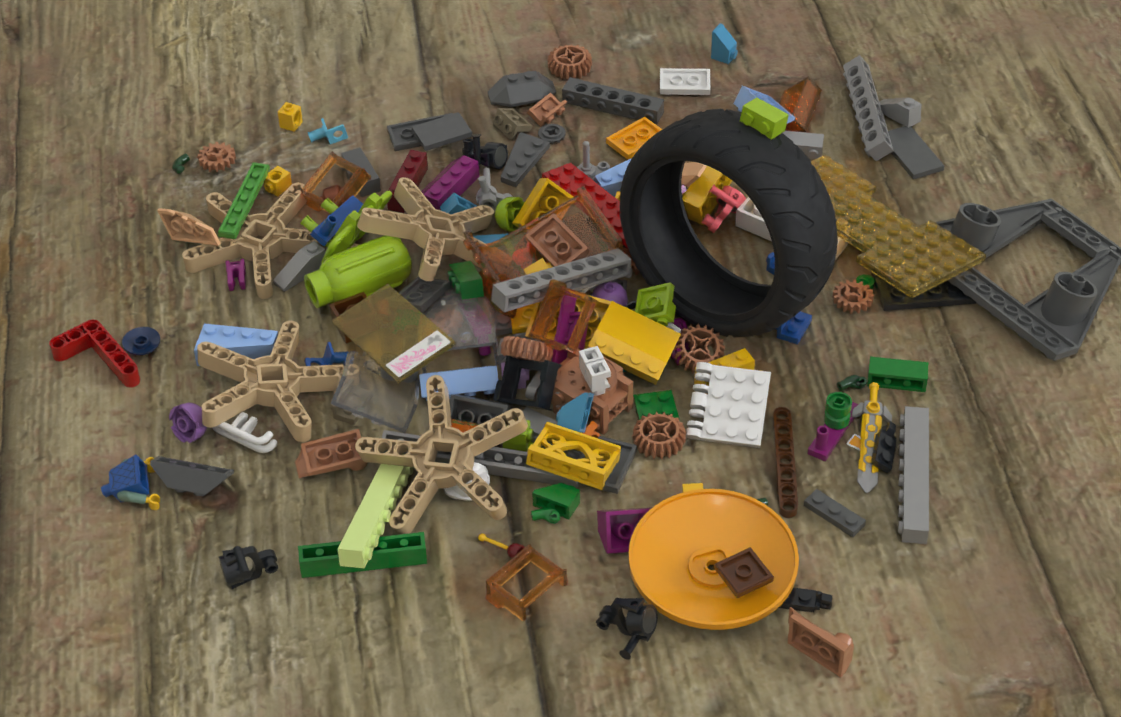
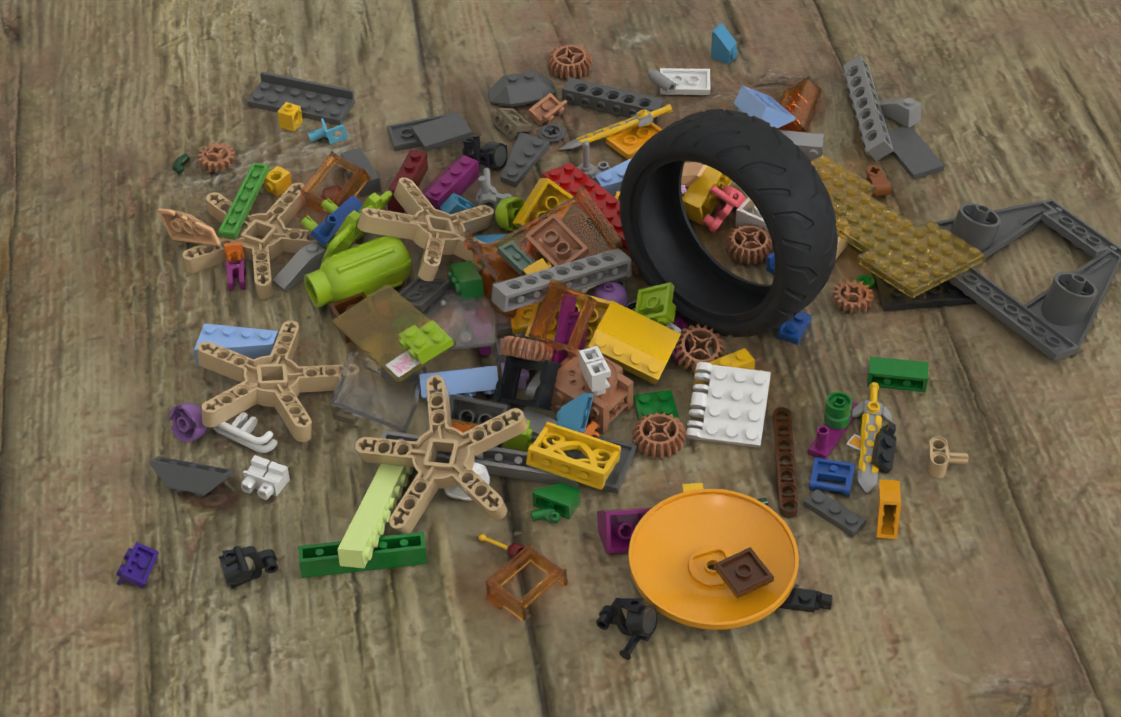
(96, 336): red beam -> none
(130, 482): blue torso -> none
(138, 565): none -> dark purple bracket
(141, 341): dark blue dish -> none
(234, 251): none -> orange tile
(266, 477): none -> white hips
(315, 98): none -> dark grey bracket
(329, 357): blue bracket -> none
(330, 454): nougat slope -> none
(425, 342): none -> lime plate
(515, 257): none -> sand green plate
(641, 118): none -> yellow sword
(661, 81): none -> light grey cylinder
(748, 244): none -> nougat gear
(764, 118): lime brick -> none
(822, 646): nougat slope -> none
(832, 471): none -> blue plate
(852, 381): dark green arm -> none
(877, 178): none -> dark orange piece
(888, 509): none -> light orange slope
(914, 476): light grey brick -> none
(940, 457): none -> tan beam

